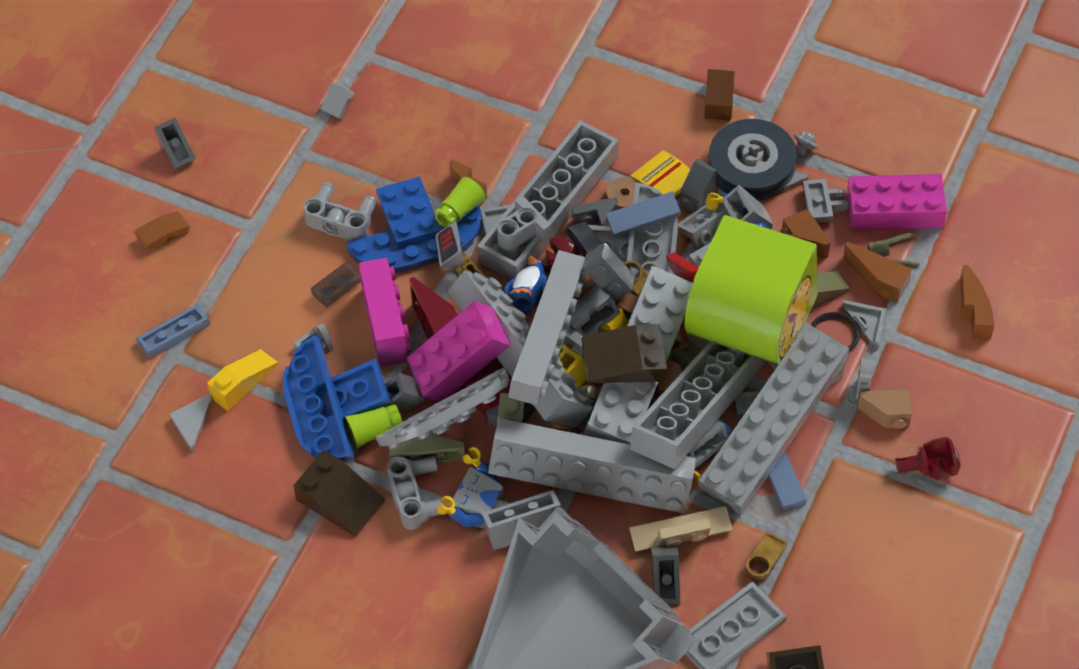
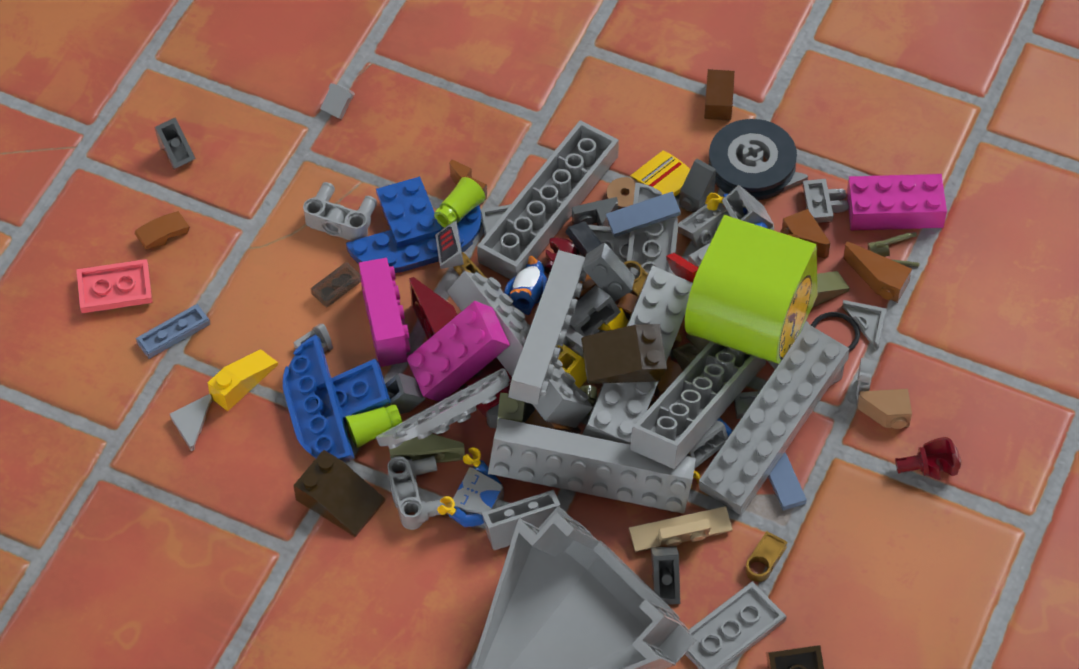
(114, 286): none -> coral plate
(519, 229): light grey tile -> none
(806, 142): light grey plant -> none
(975, 304): dark orange slope -> none

